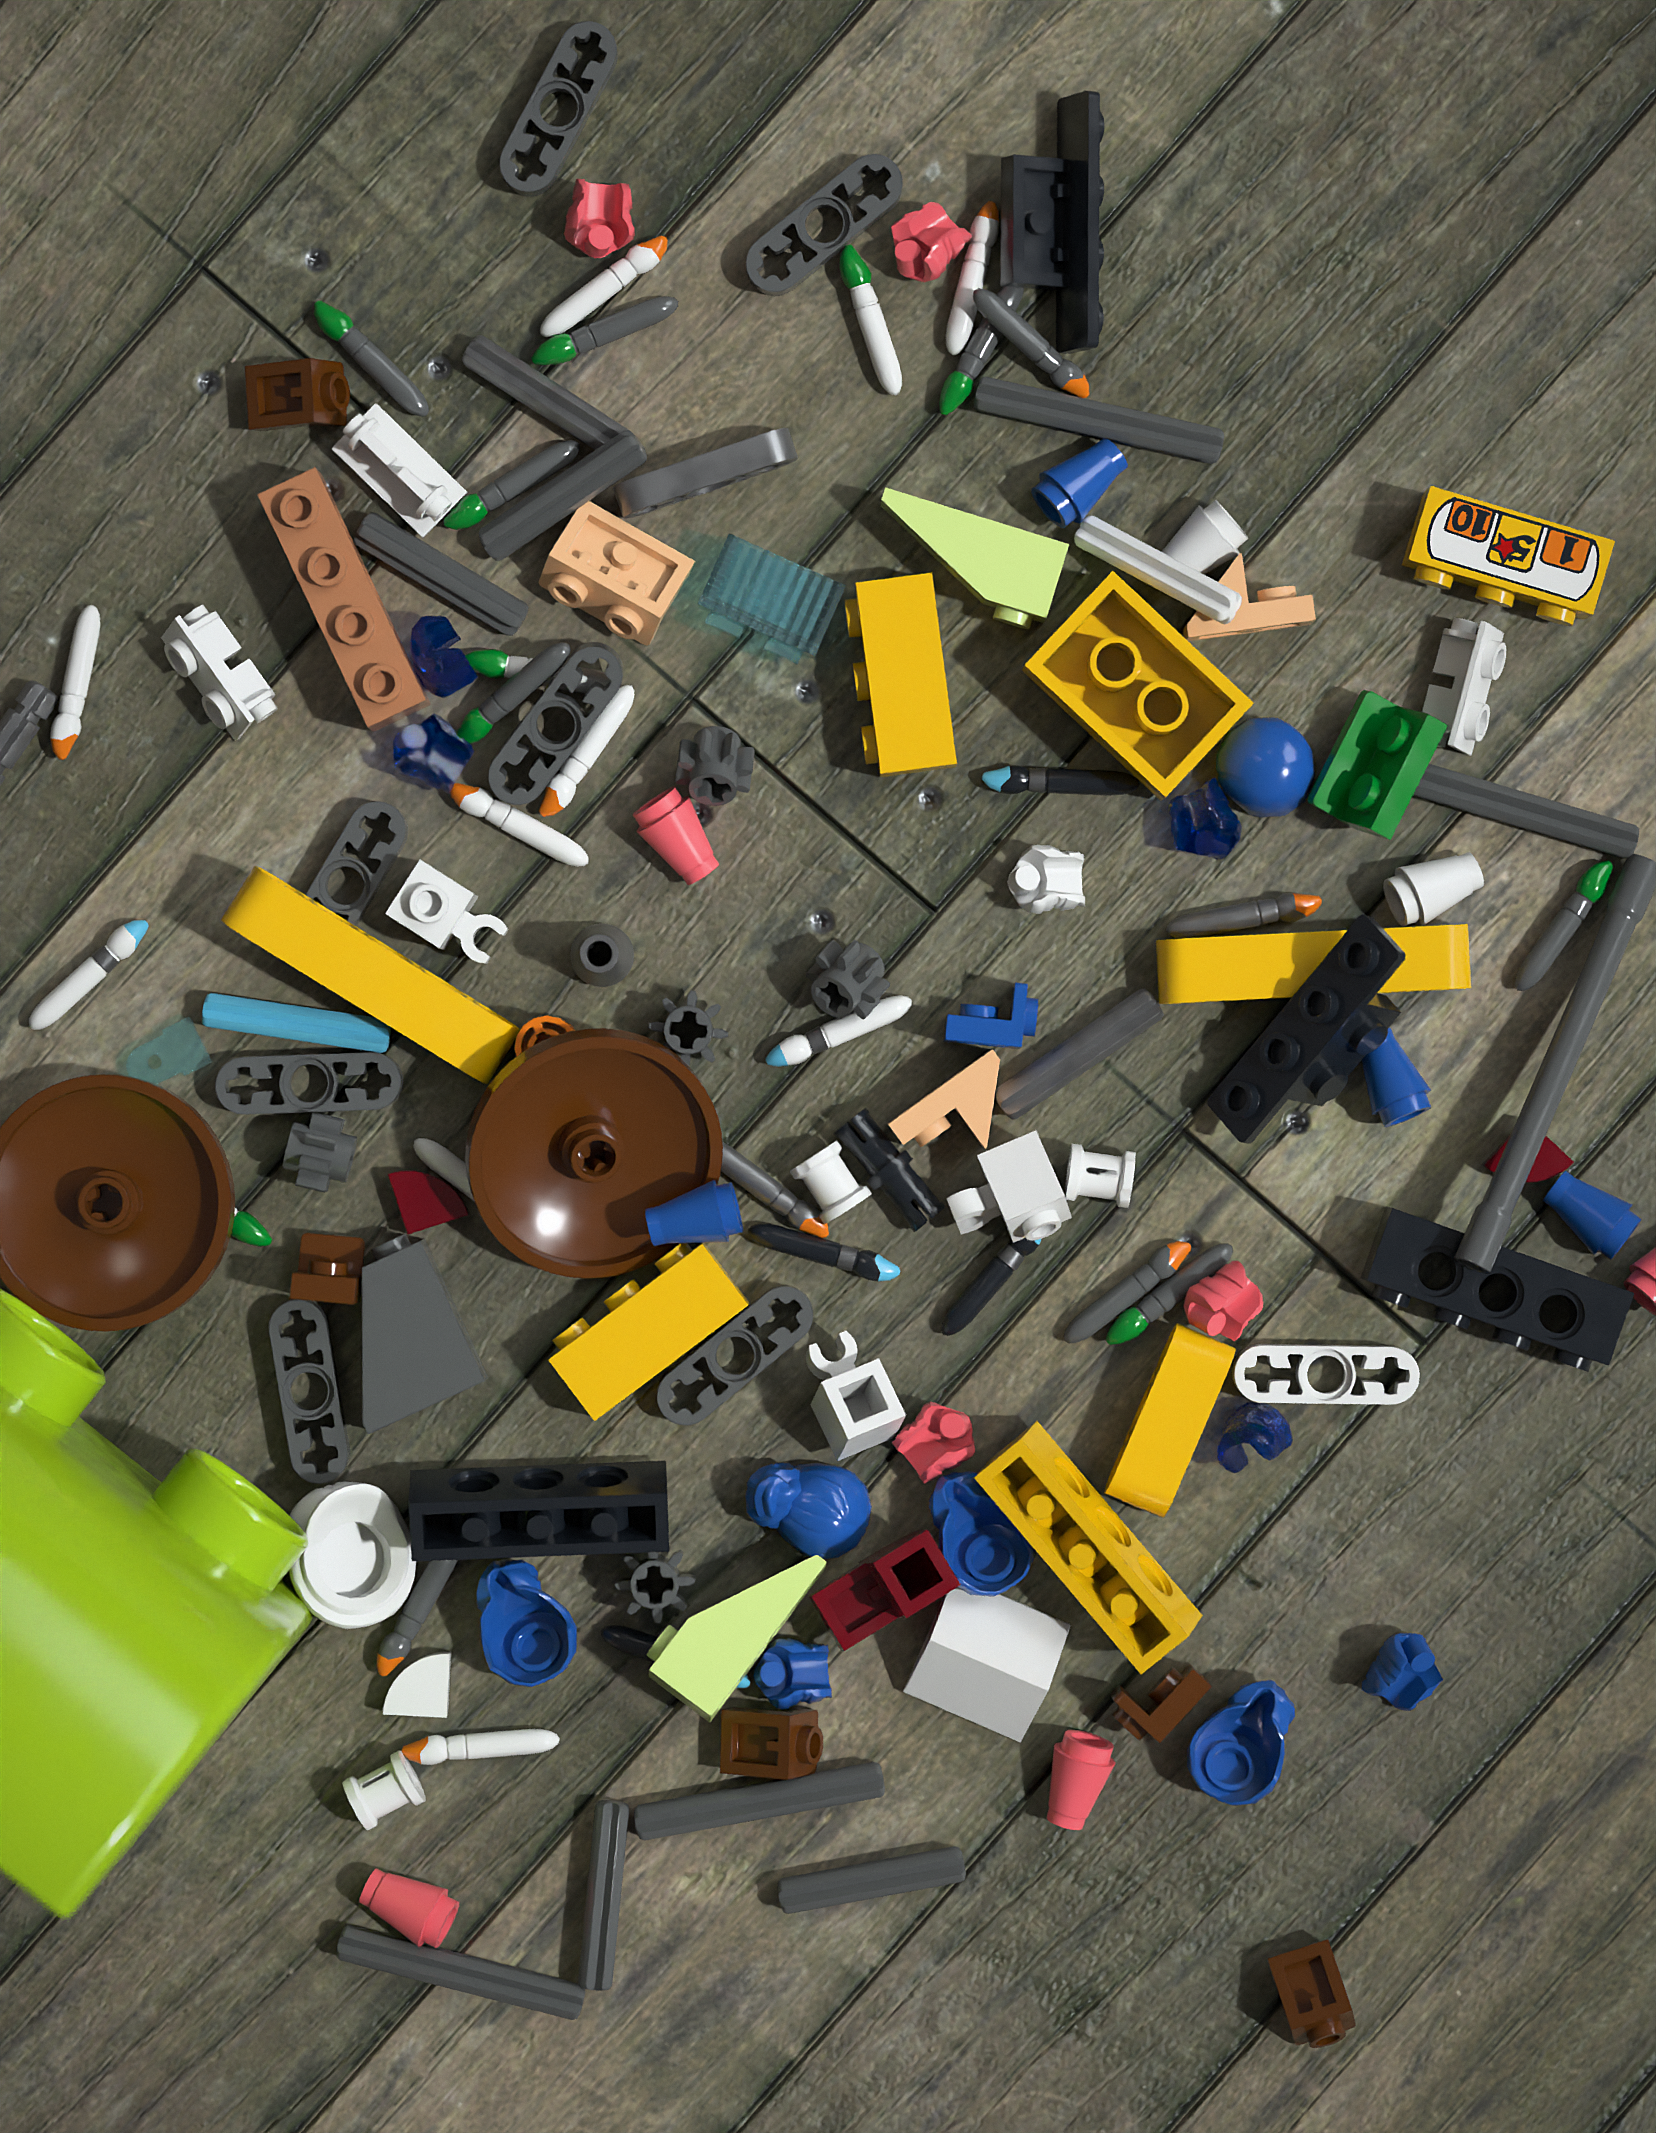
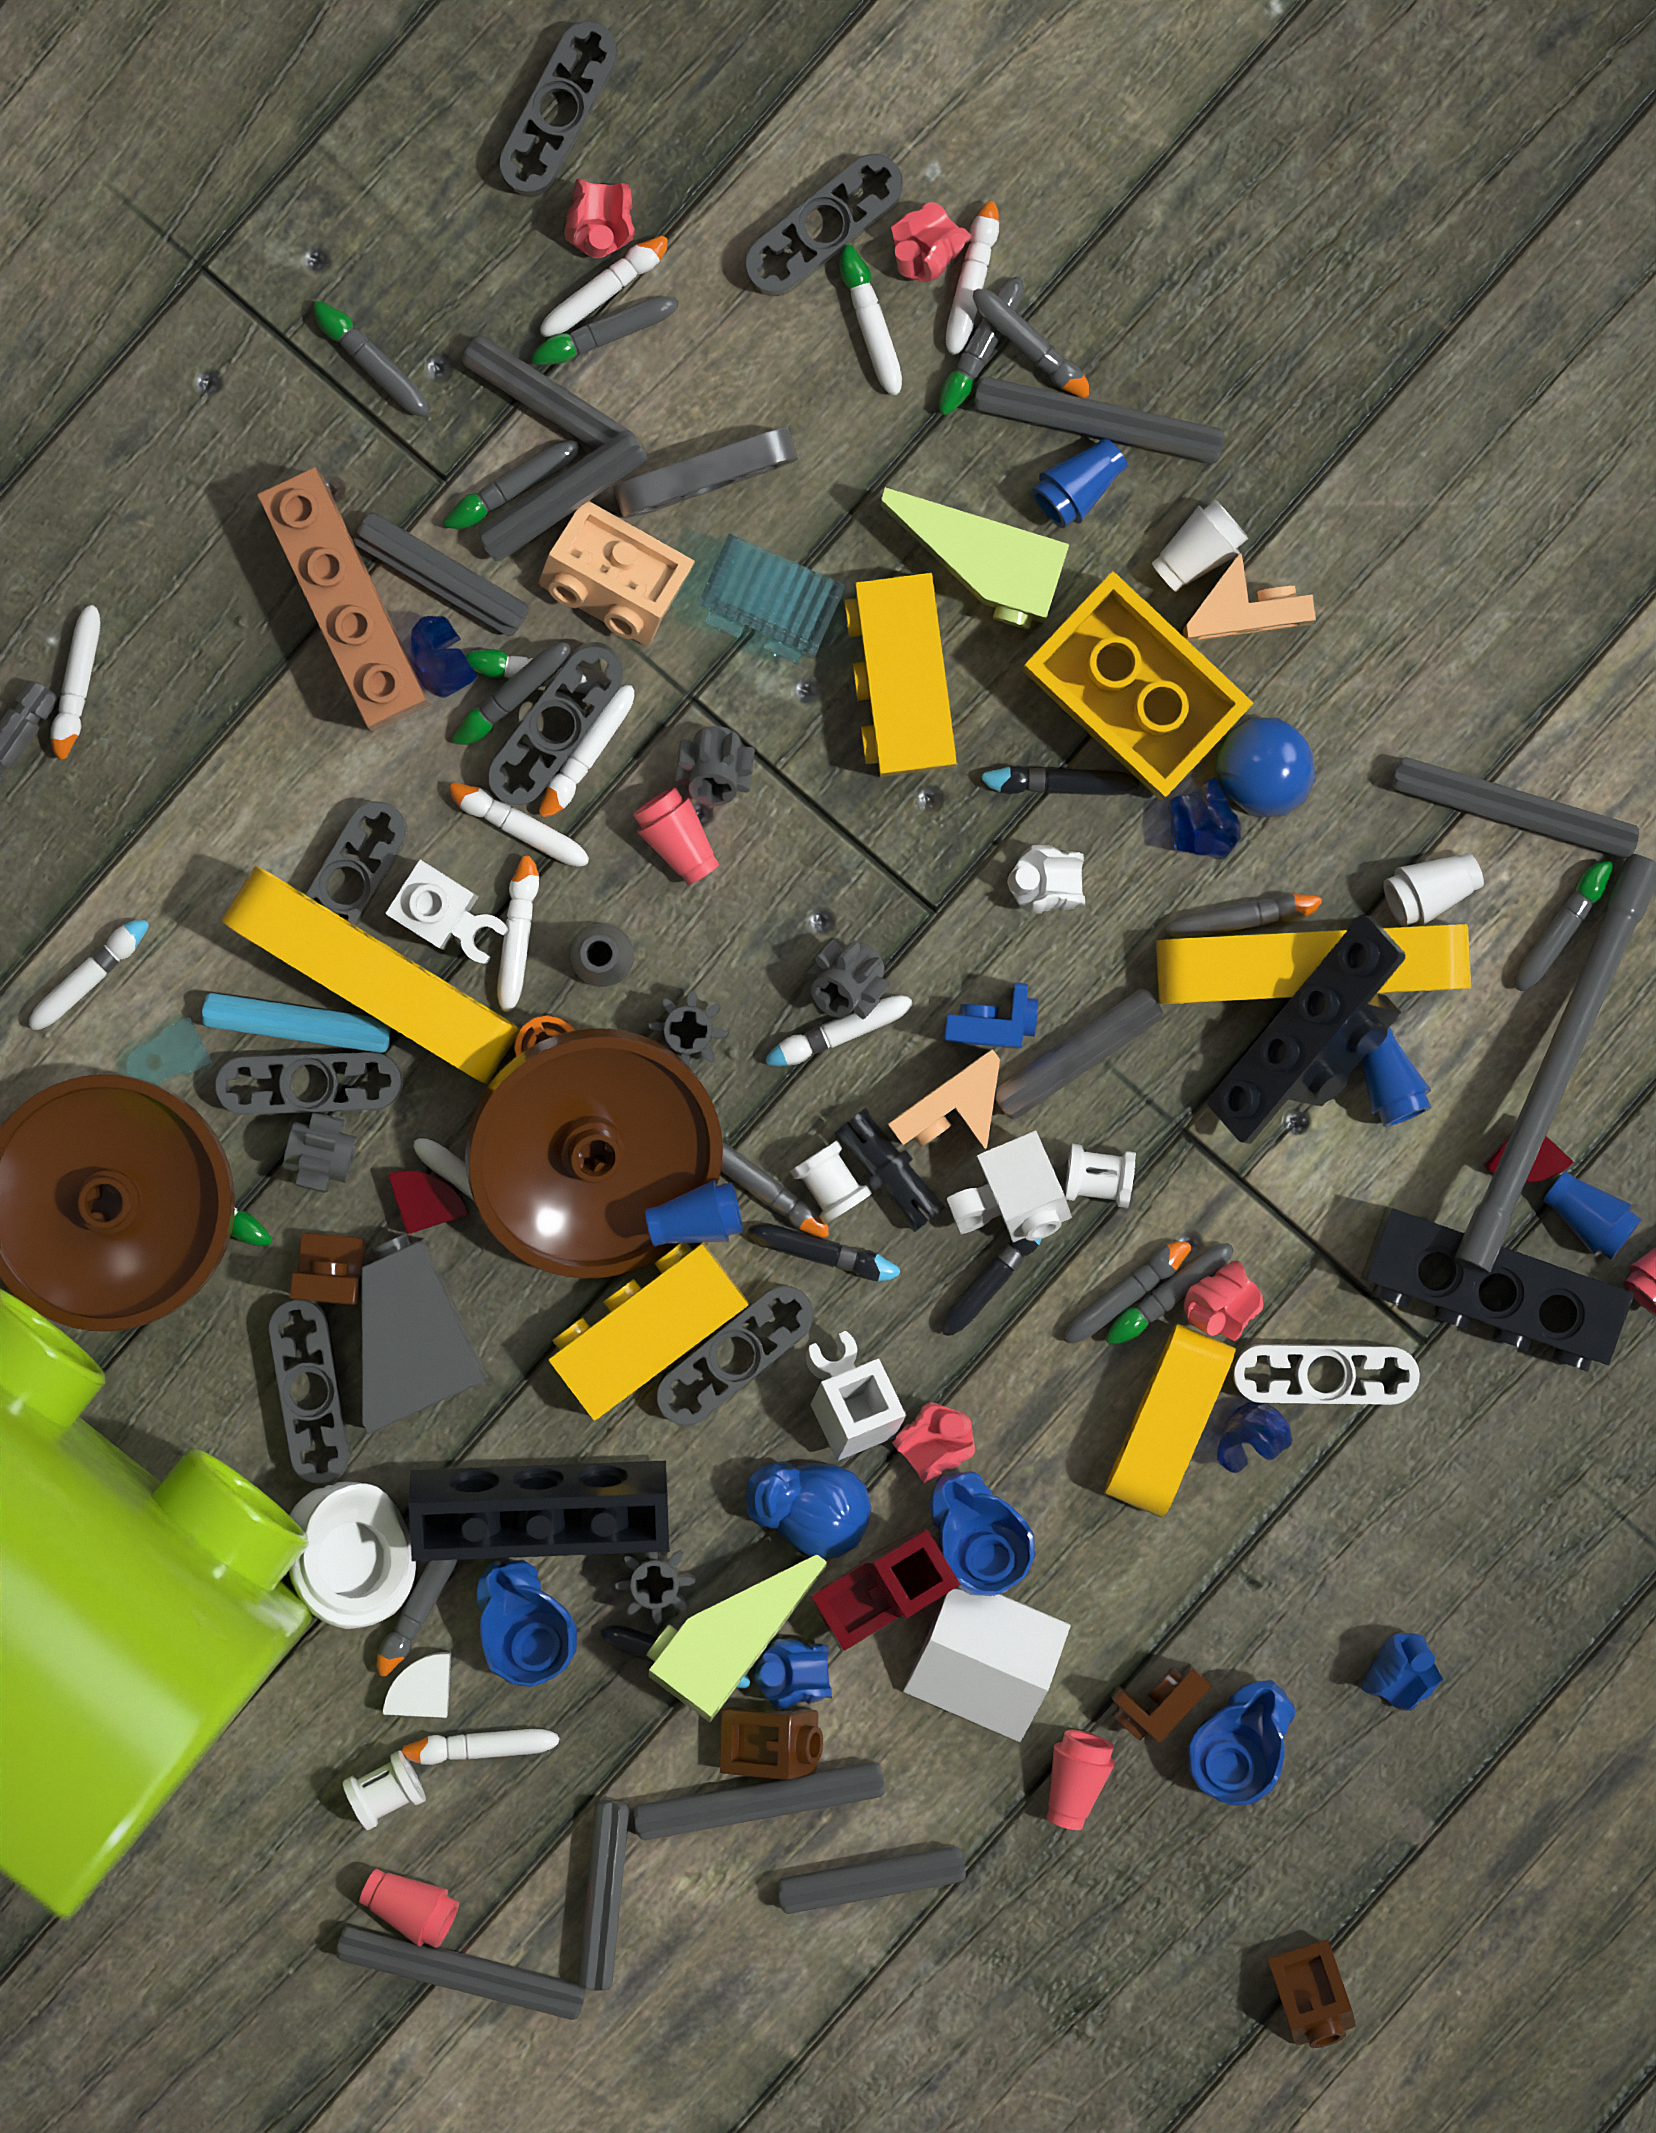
(230, 697): white hinge -> none
(296, 394): reddish brown bracket -> none
(398, 469): white hinge -> none
(431, 752): clear blue arm -> none
(515, 944): none -> white piece
(1054, 222): black bracket -> none
(1089, 1547): yellow brick -> none
(1158, 569): white axle -> none
(1376, 764): green bracket -> none
(1473, 663): white hinge -> none
(1507, 556): brick -> none

